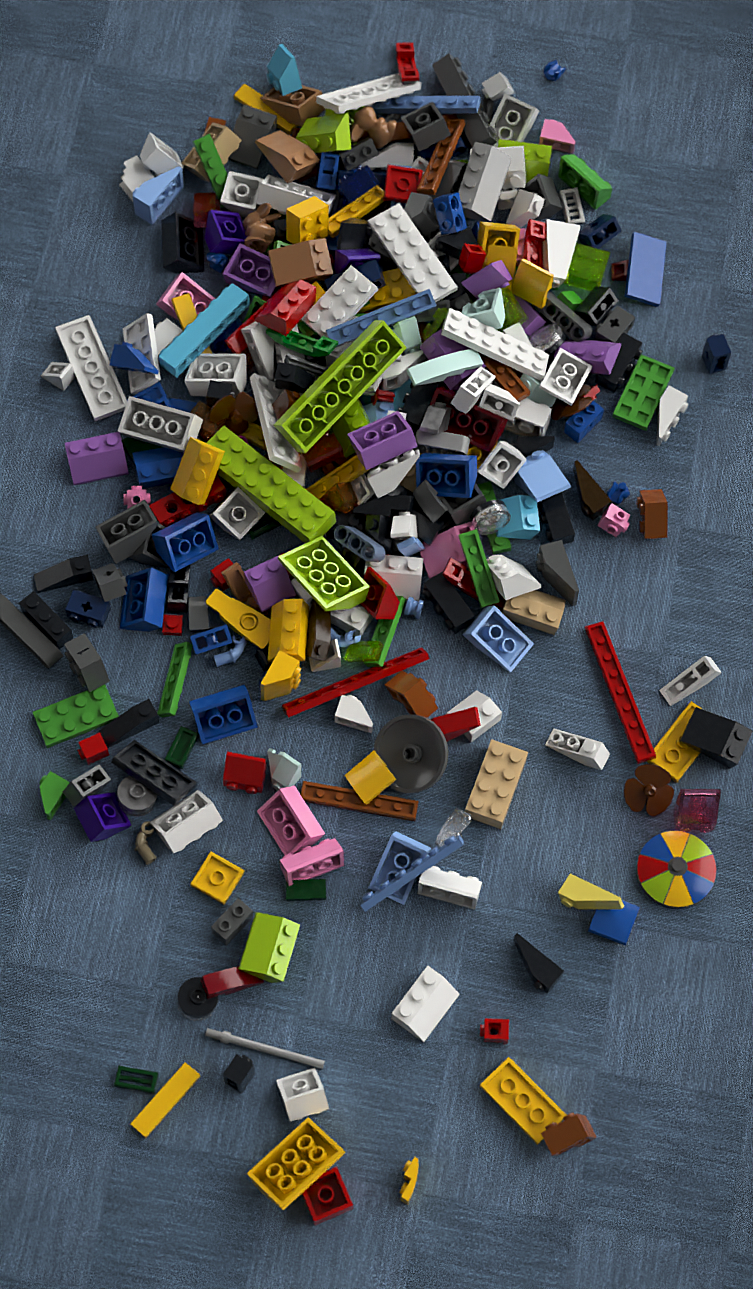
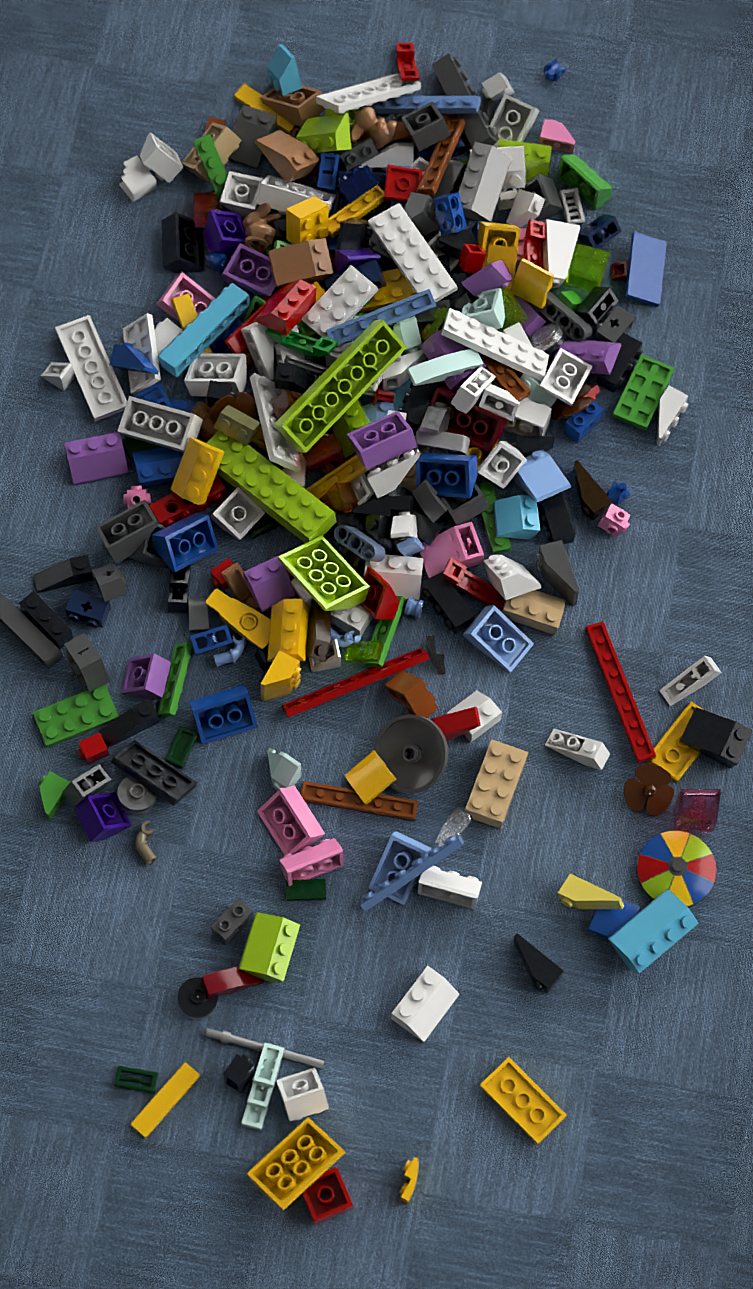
(144, 600): blue slope -> none
(146, 677): none -> medium lavender slope
(157, 194): light blue slope -> none
(172, 625): red plate -> none
(186, 821): white slope -> none
(217, 878): yellow tile -> none
(237, 425): none -> olive brick
(244, 772): red slope -> none
(262, 1086): none -> light aqua slope
(353, 714): white slope -> none
(436, 659): none -> clear smoke slope
(478, 568): bright green plate -> none
(490, 517): clear piece -> none
(500, 1026): red brick -> none
(570, 1133): dark orange brick -> none
(653, 931): none -> medium azure slope
(654, 513): dark orange brick -> none
(716, 353): dark blue brick -> none

